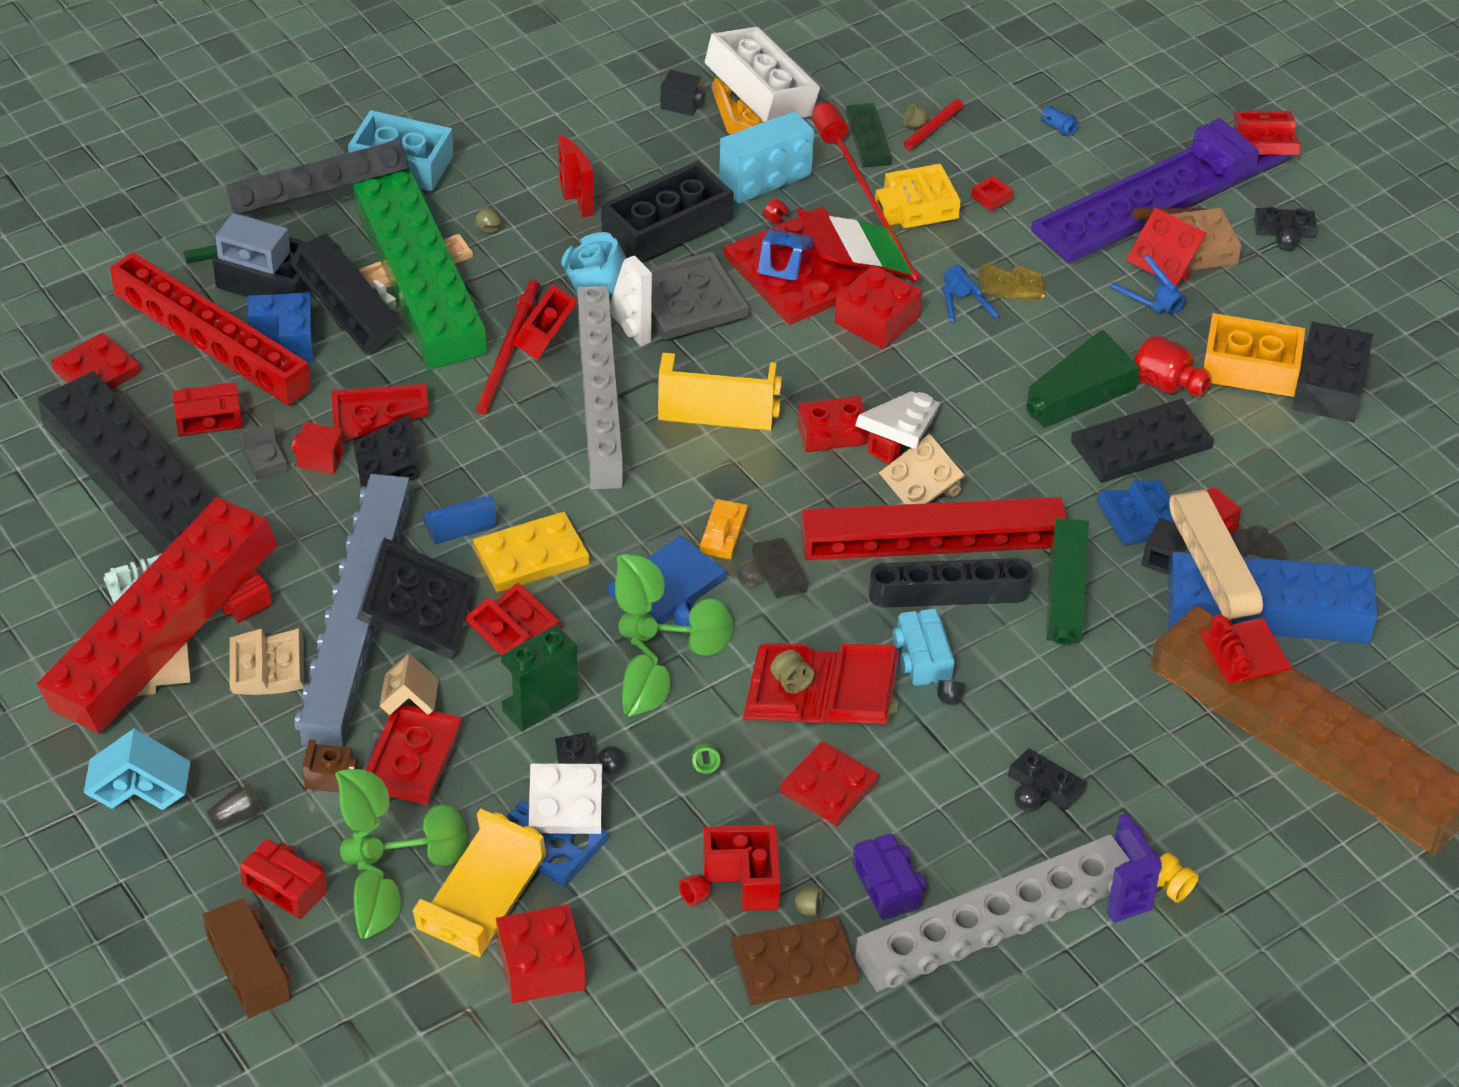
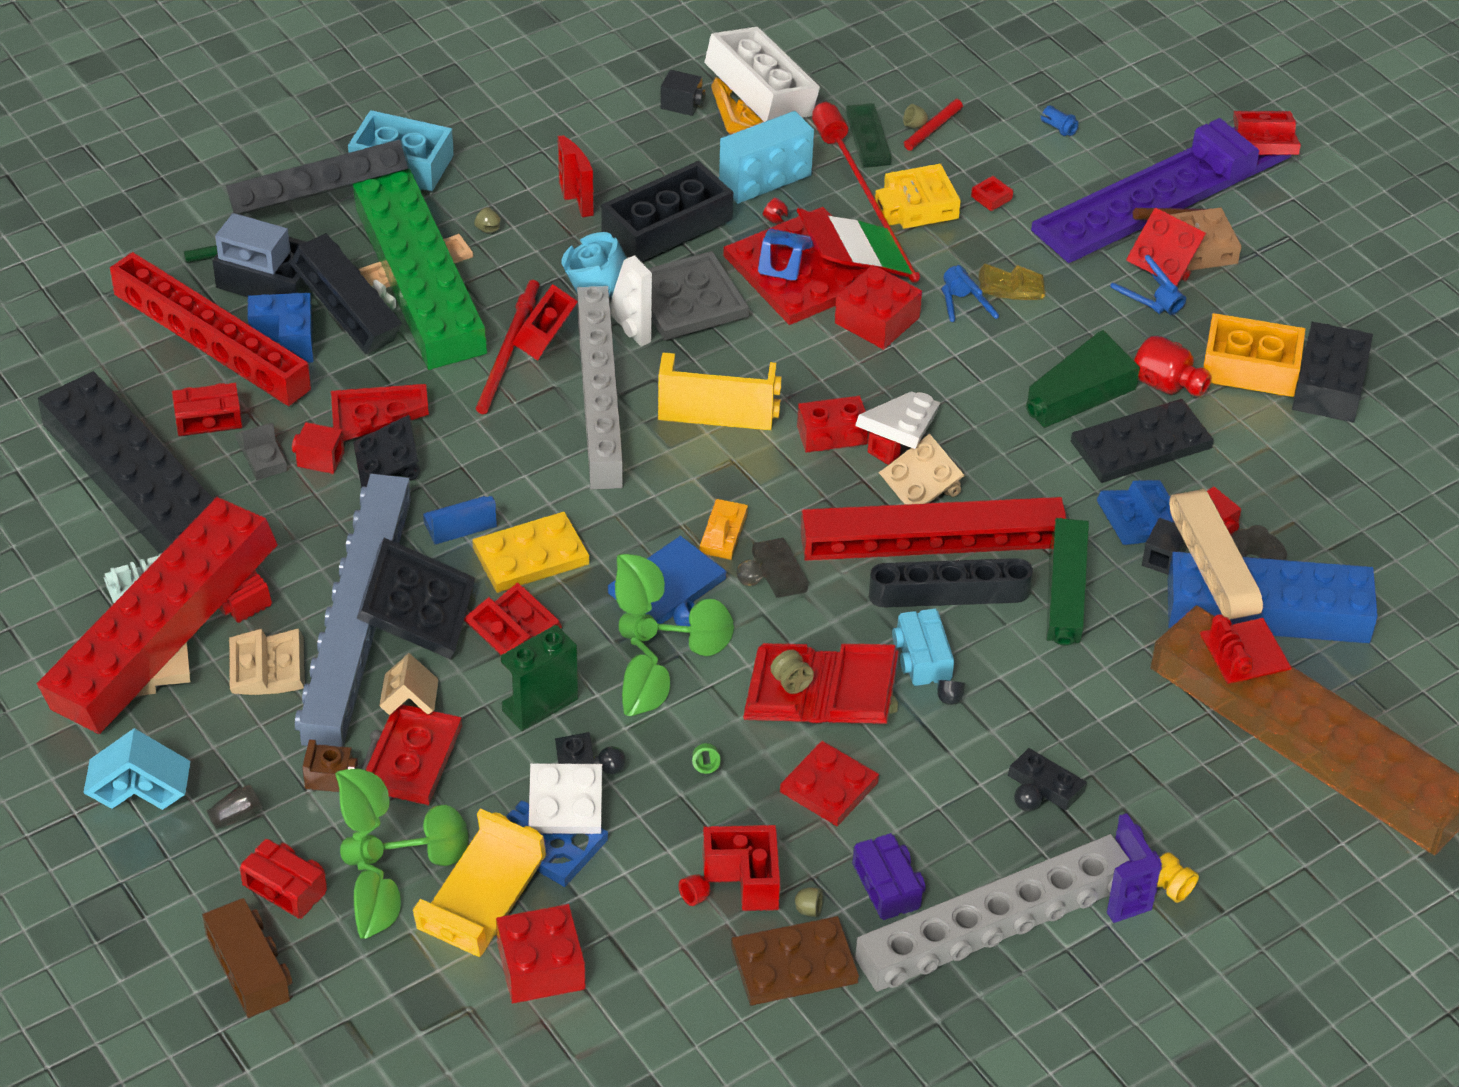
(97, 355): red plate -> none
(1286, 225): black plate -> none

